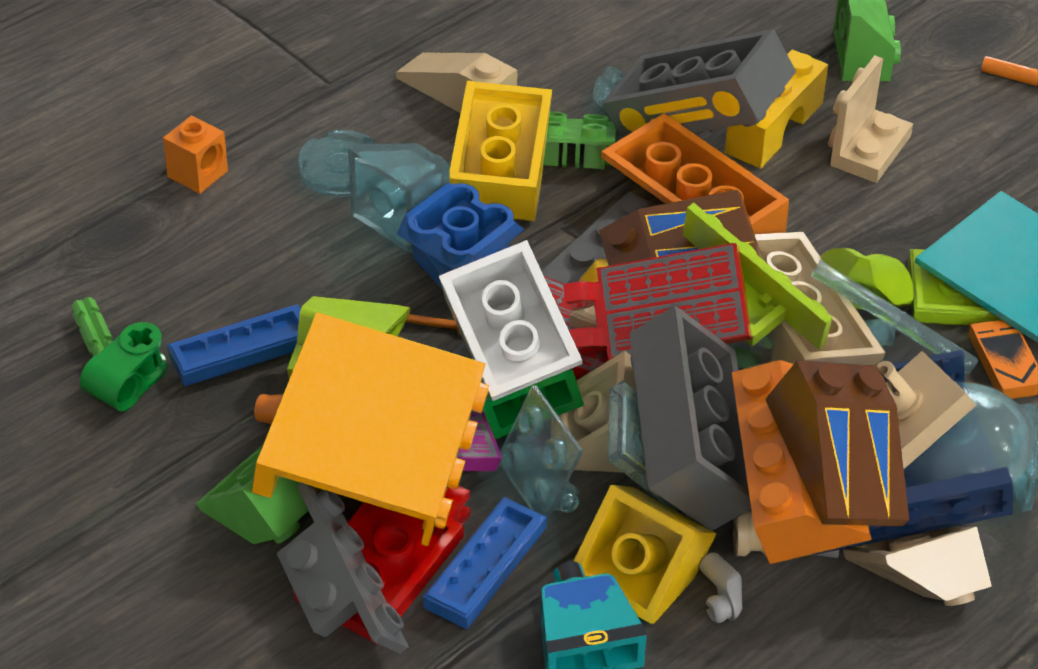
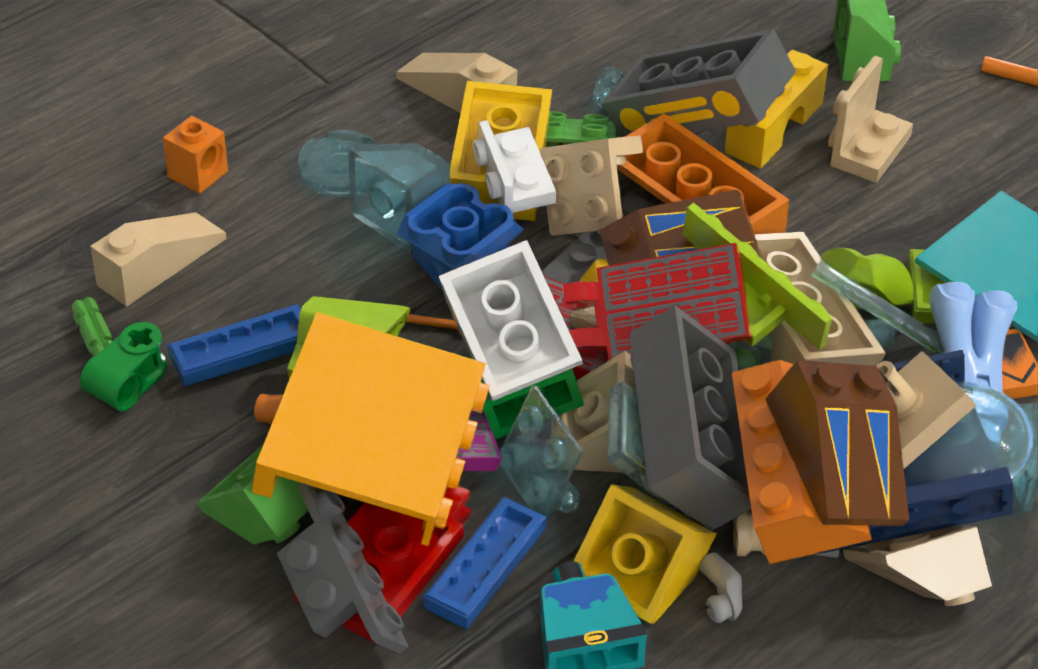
(149, 252): none -> tan slope
(513, 168): none -> white bracket
(586, 183): none -> tan bracket
(975, 326): none -> light blue piece

